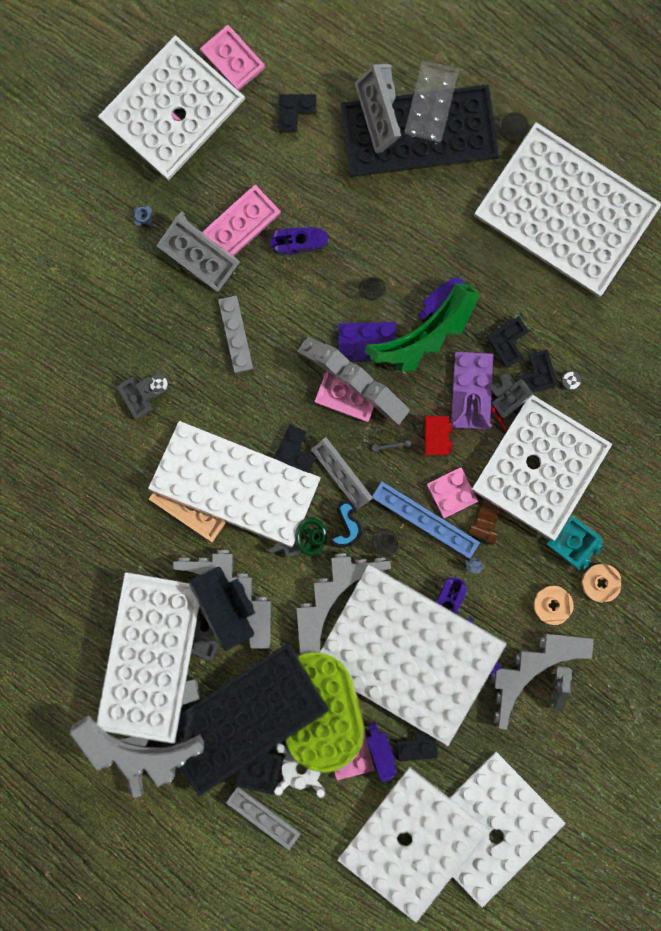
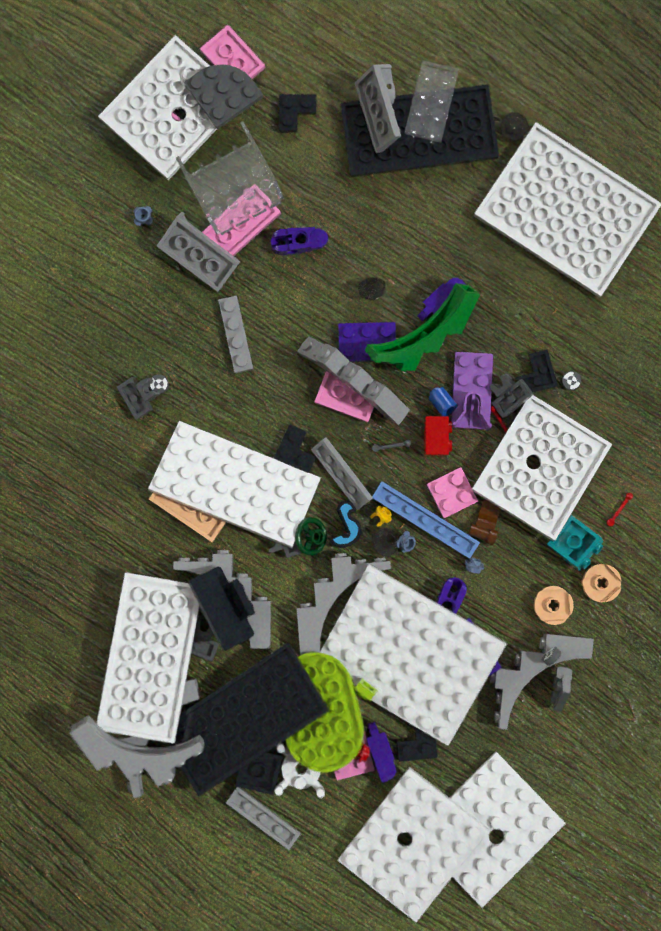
(223, 92): none -> dark grey plate
(234, 186): none -> clear windscreen
(363, 753): none -> red plate
(365, 690): none -> lime plate
(384, 515): none -> yellow plate
(406, 542): none -> sand blue plate
(442, 401): none -> blue brick
(503, 341): black plate -> none
(551, 656): none -> dark grey tile
(610, 522): none -> red hinge

